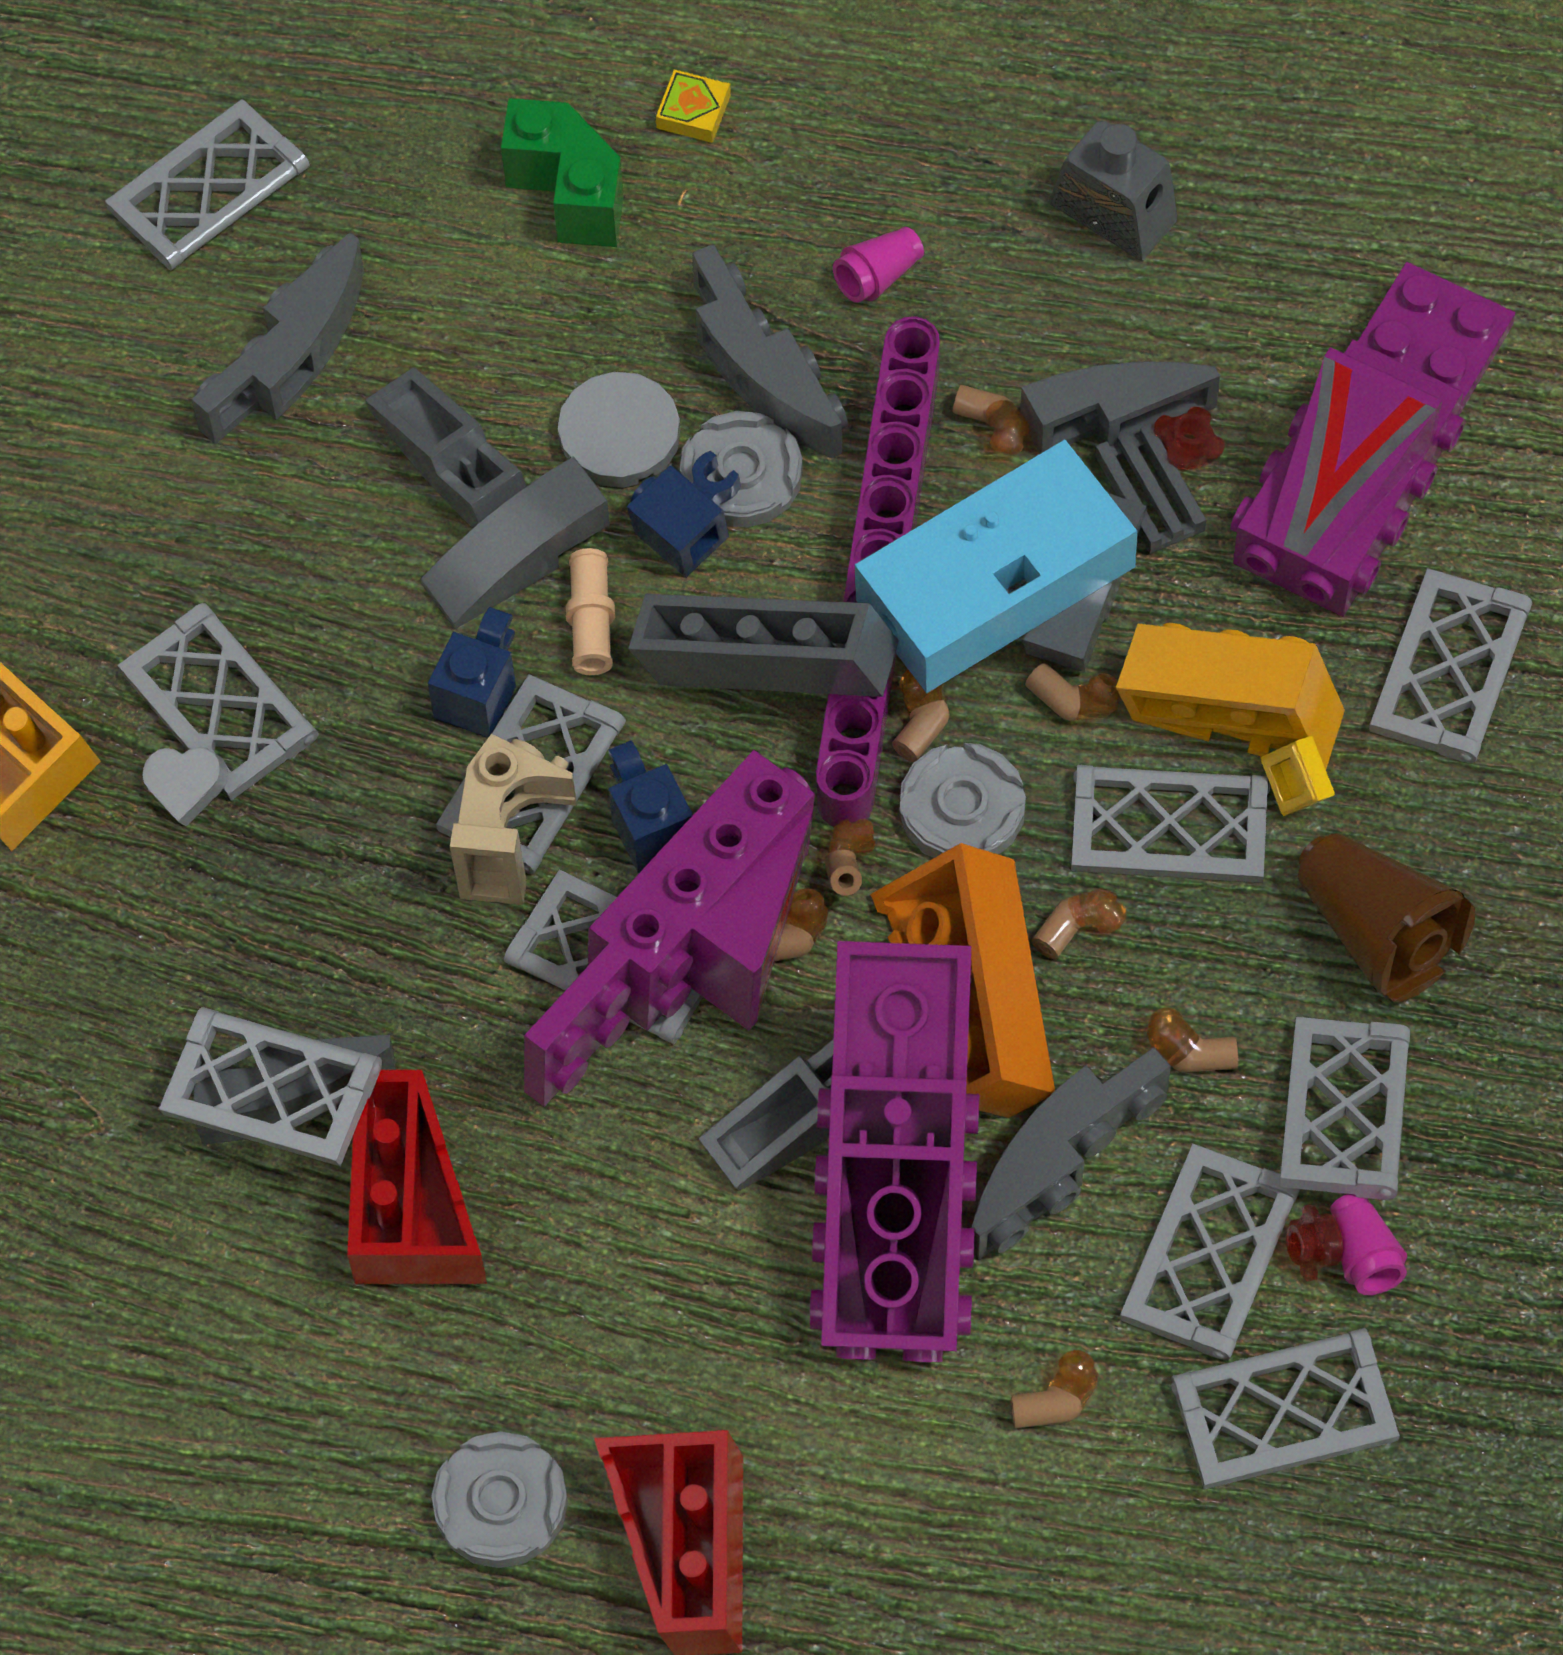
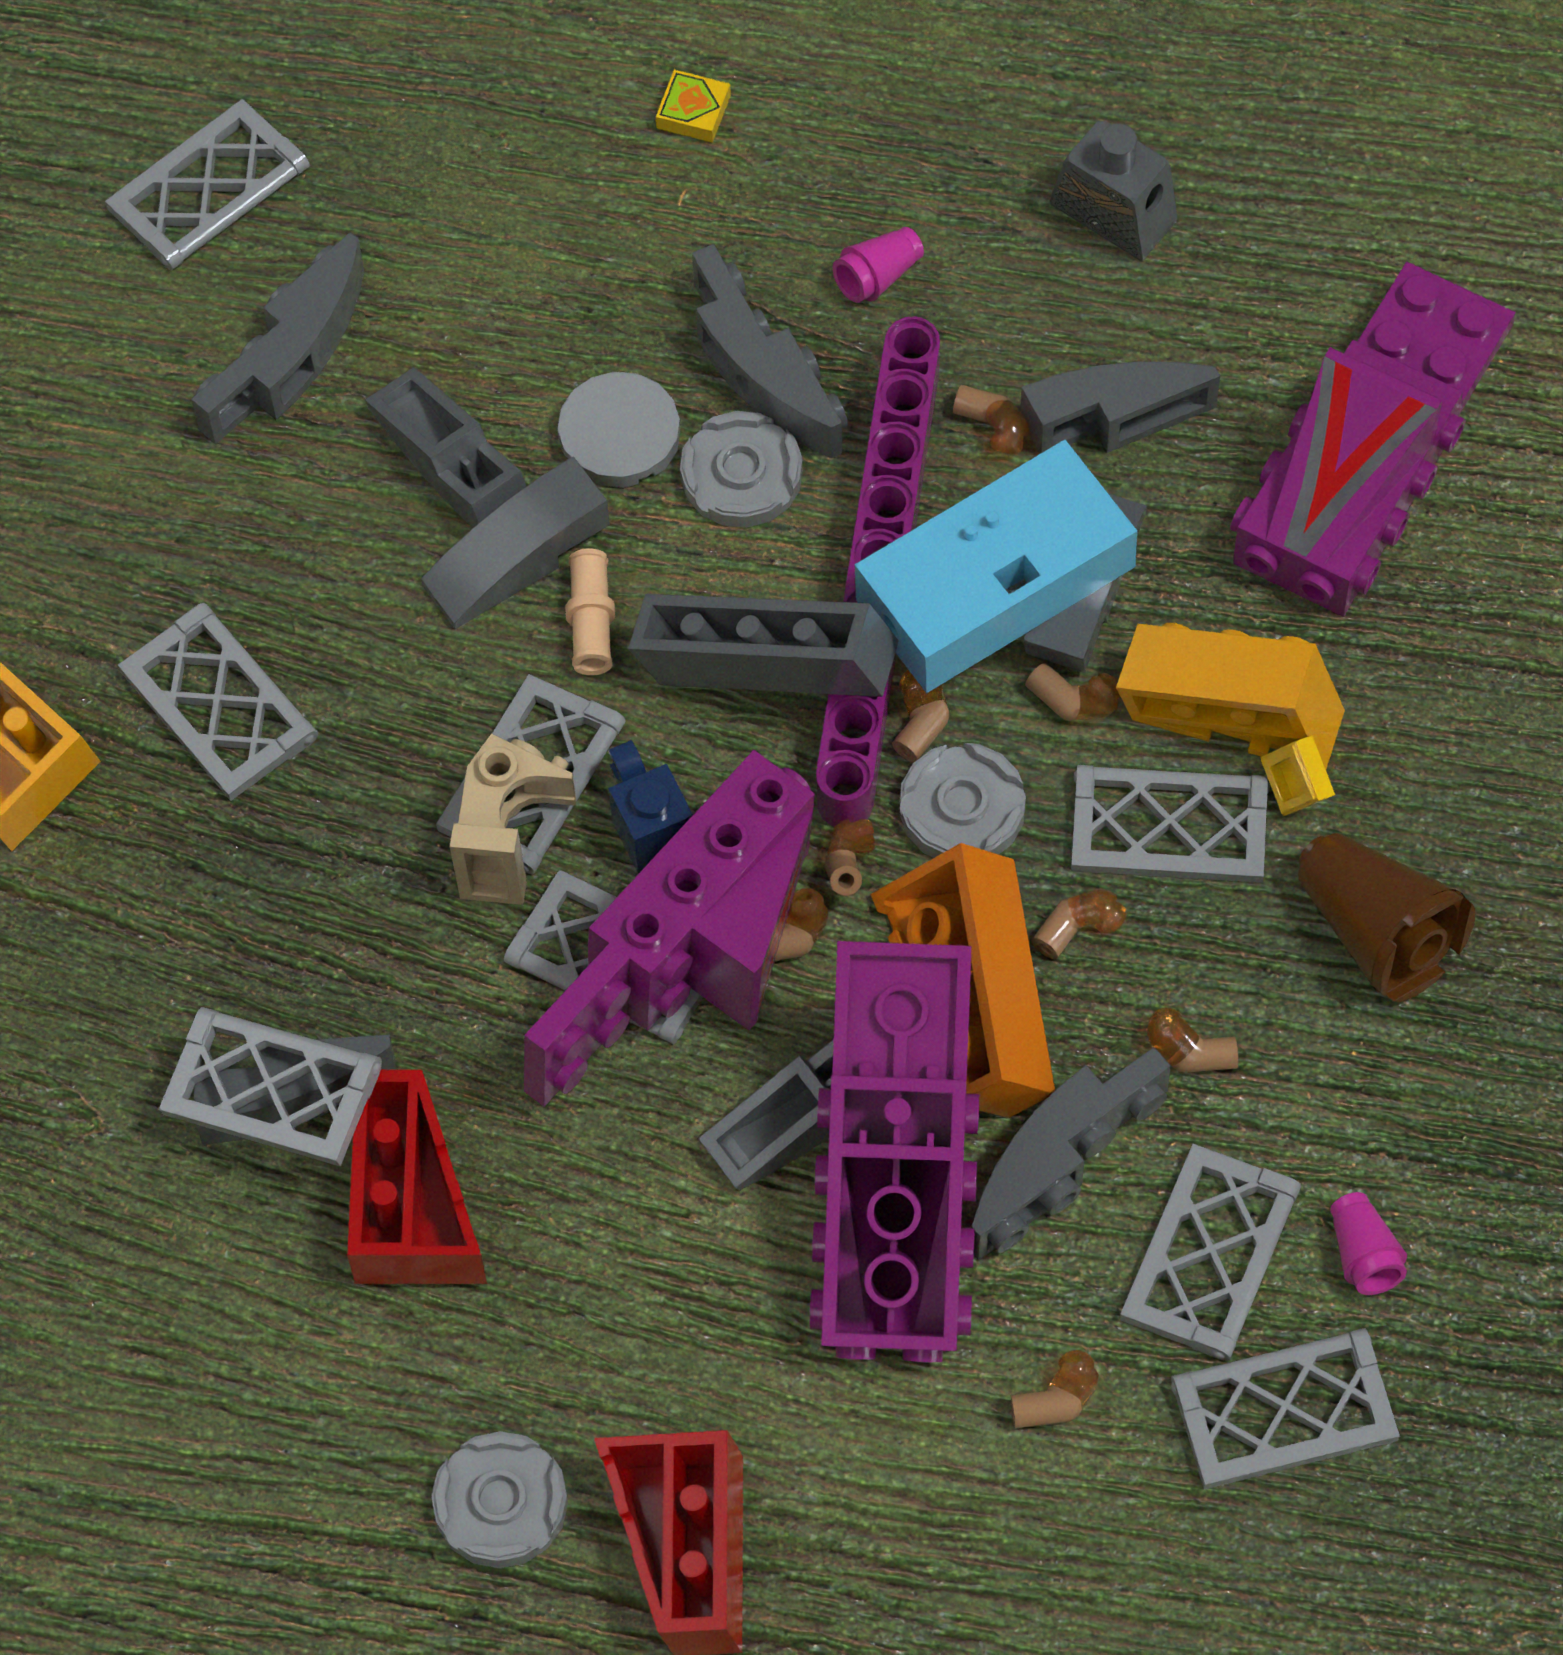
(185, 780): light grey tile -> none
(475, 676): dark blue brick -> none
(558, 151): green brick -> none
(683, 517): dark blue brick -> none
(1130, 448): dark grey tile -> none
(1187, 452): clear red plate -> none
(1314, 1242): clear red plate -> none
(1340, 1173): light grey window -> none
(1474, 601): light grey window -> none

